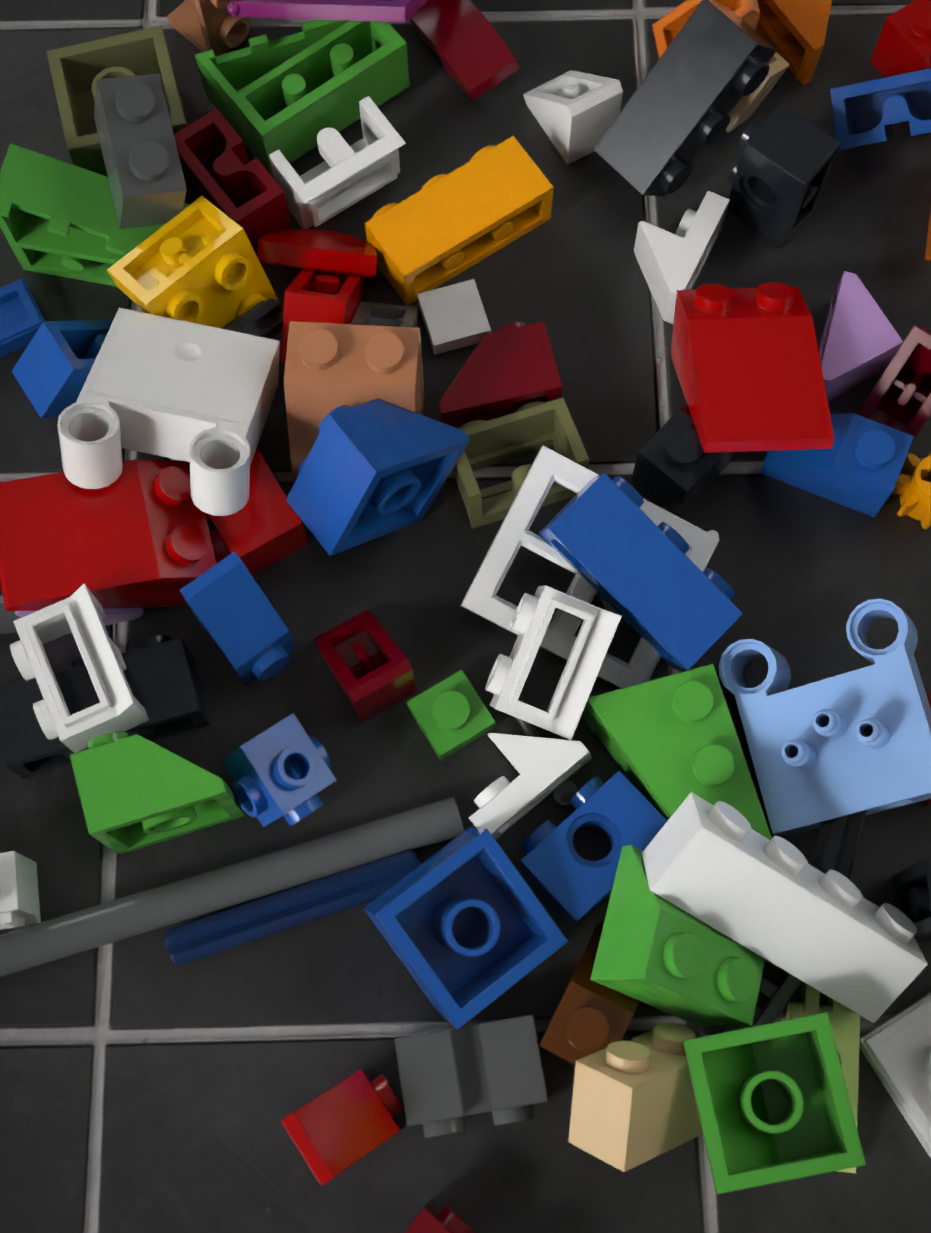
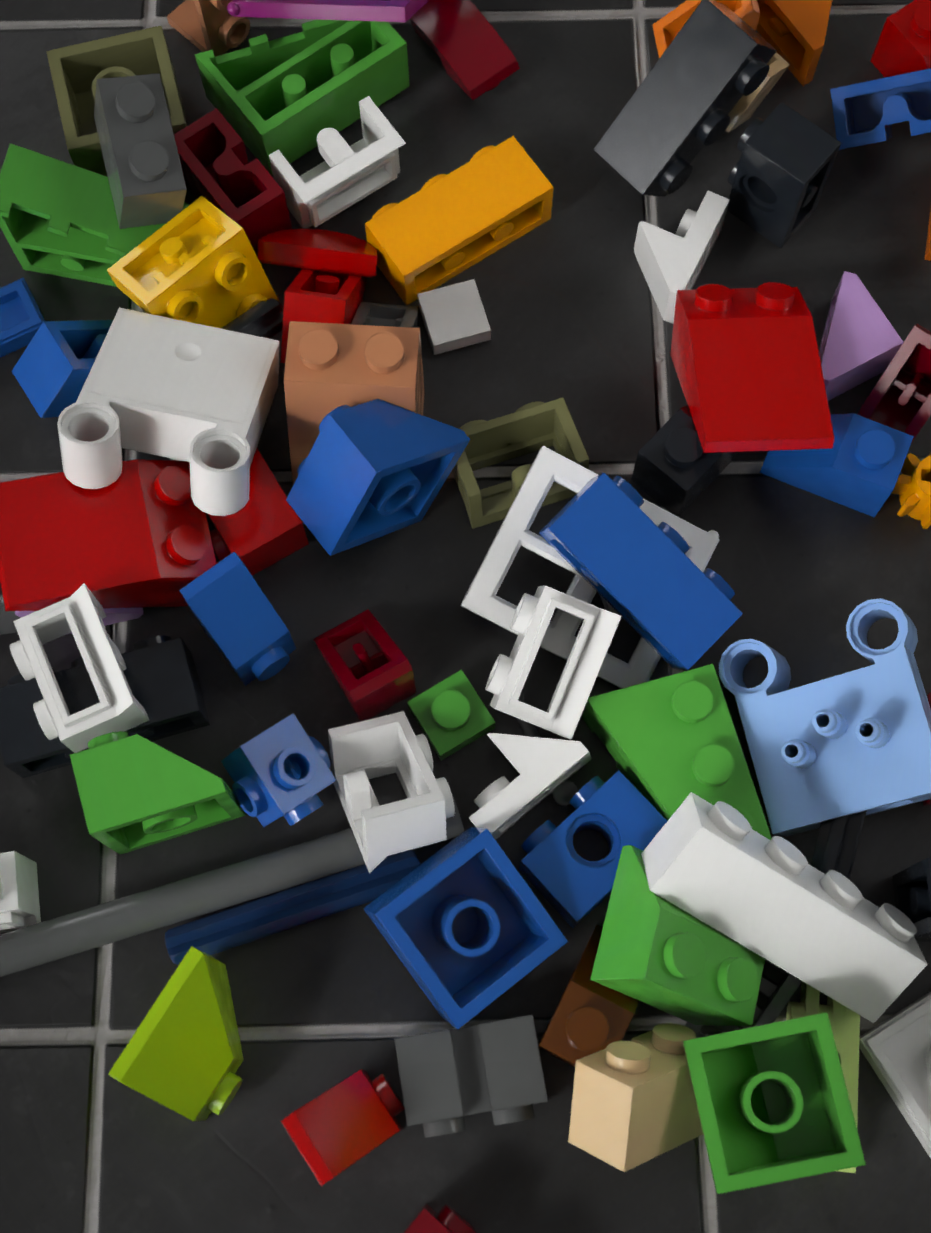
(187, 1043): none -> lime slope
(379, 749): none -> white window
(502, 375): dark red slope -> none
(575, 111): white slope -> none

